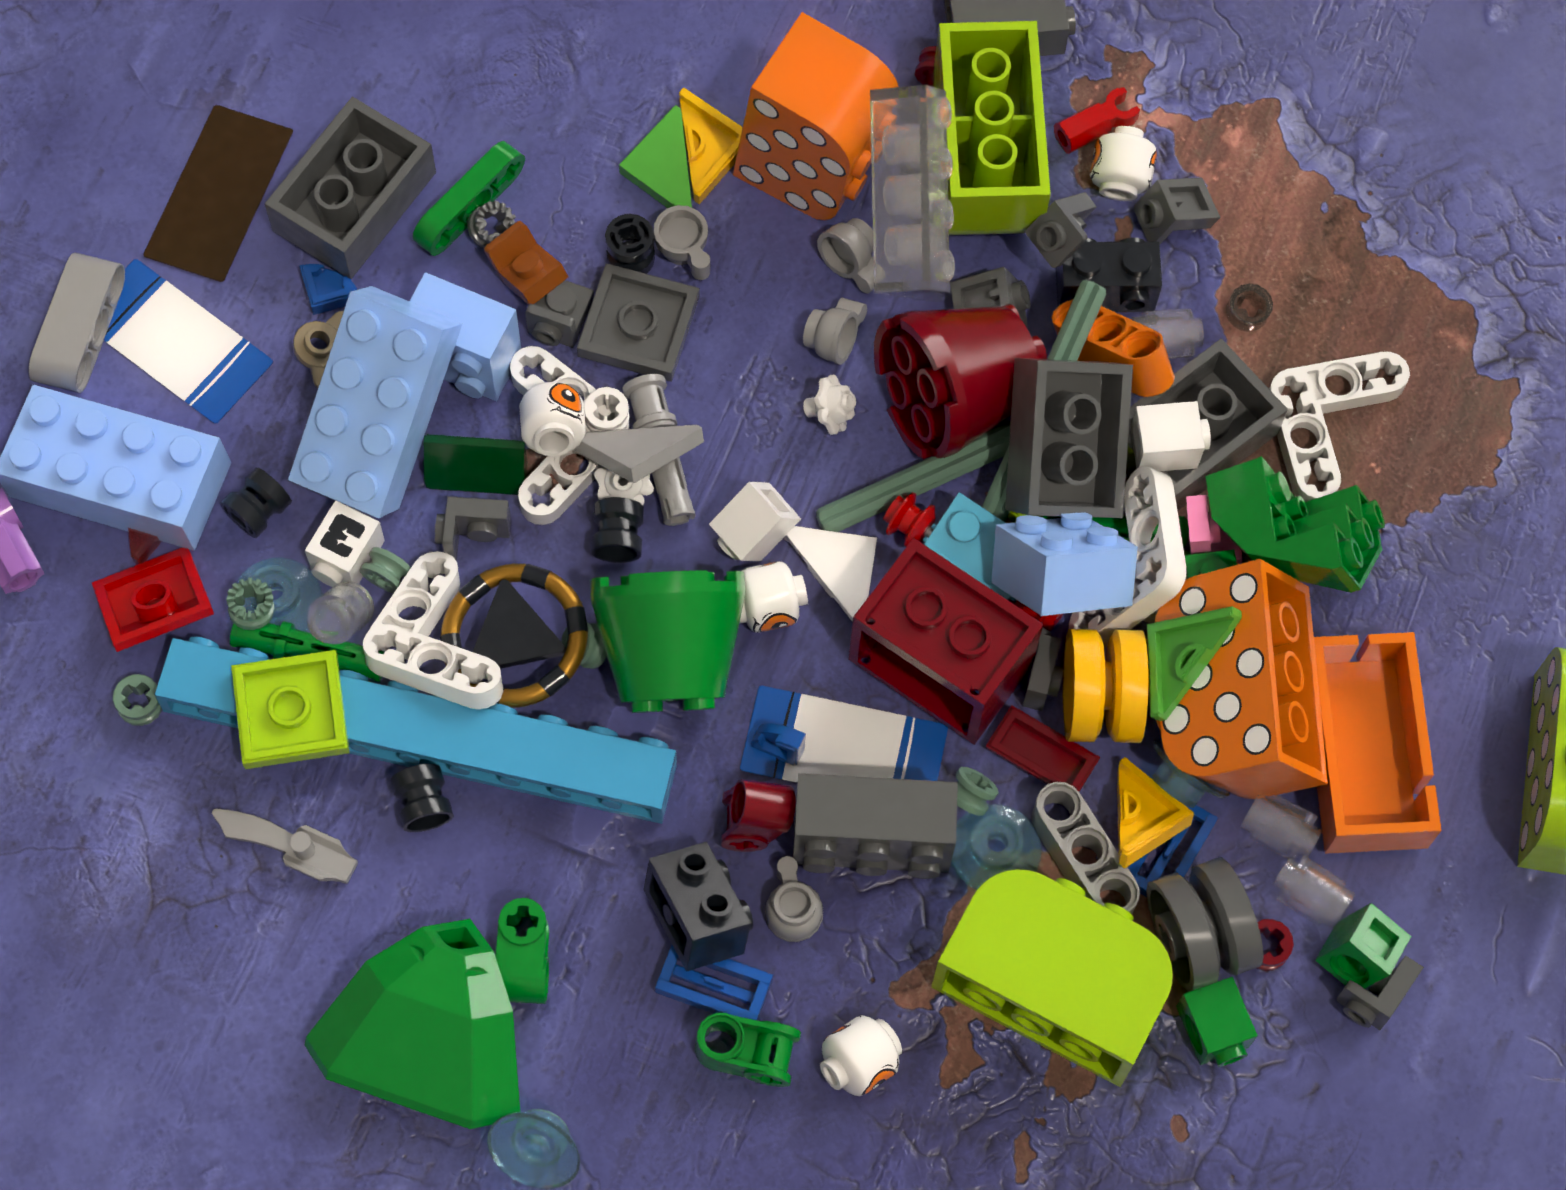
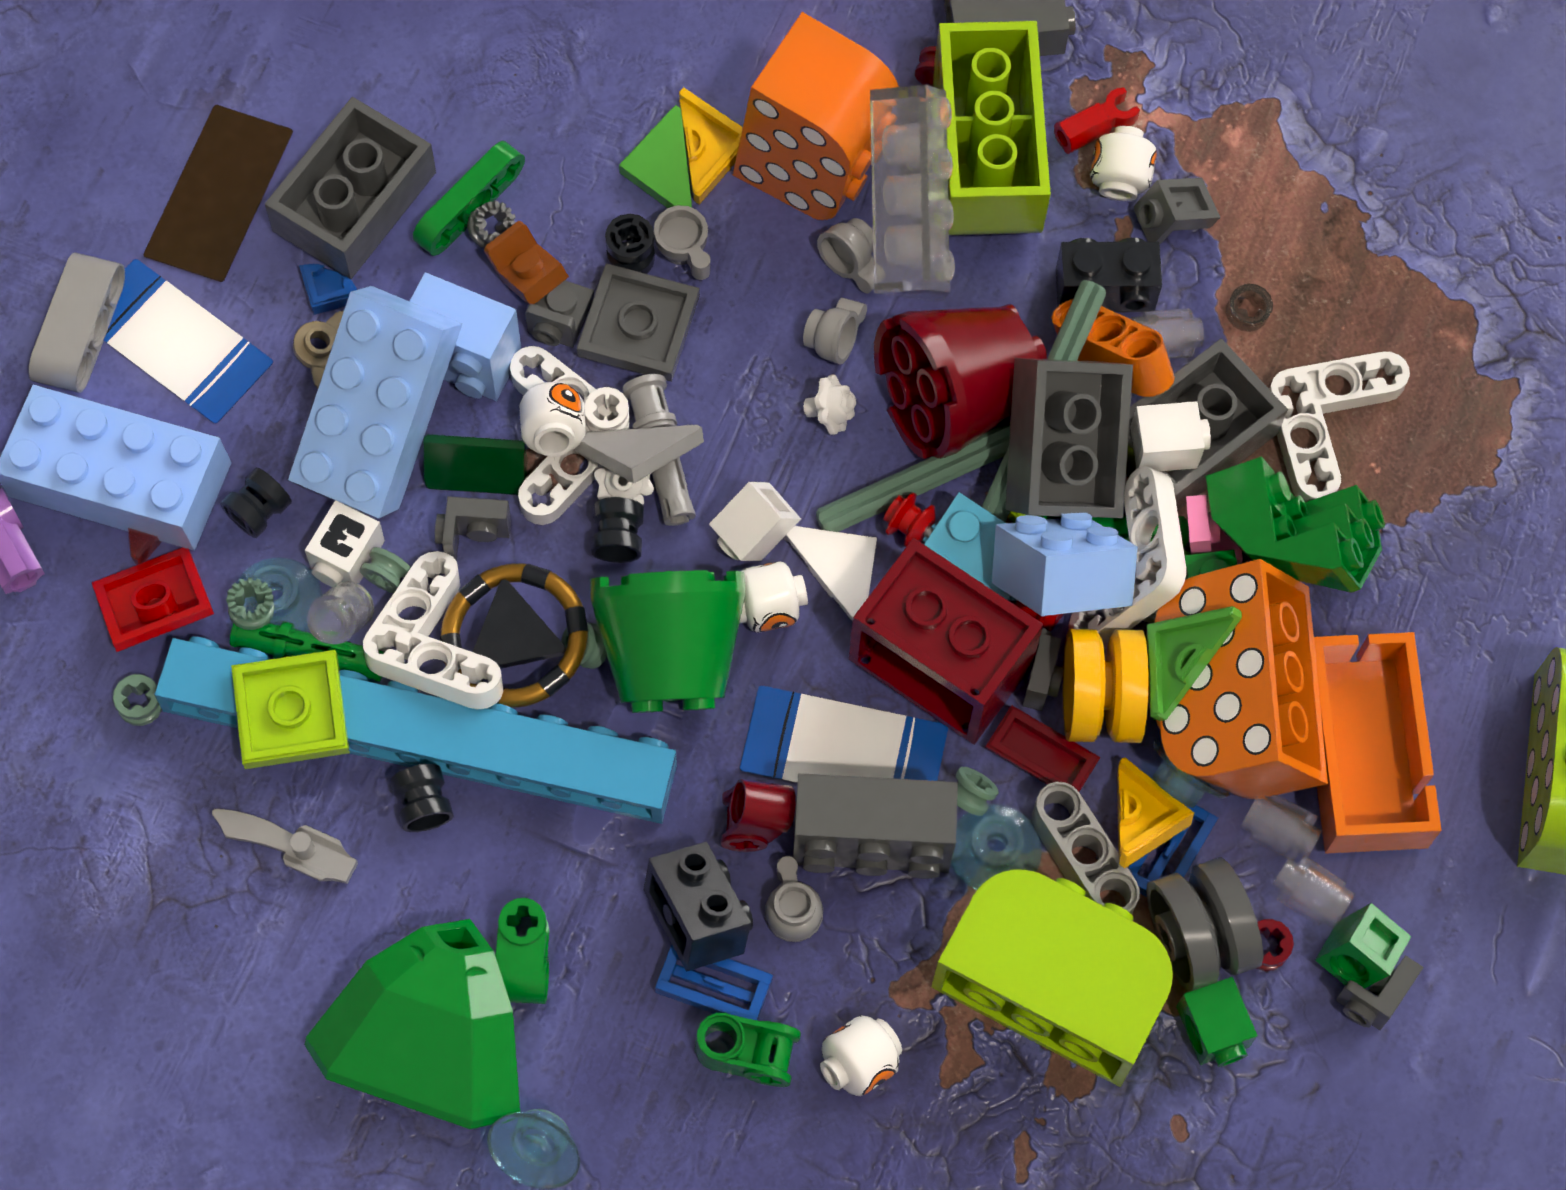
(780, 742): blue tile -> none
(991, 289): dark grey bracket -> none
(1061, 228): dark grey bracket -> none

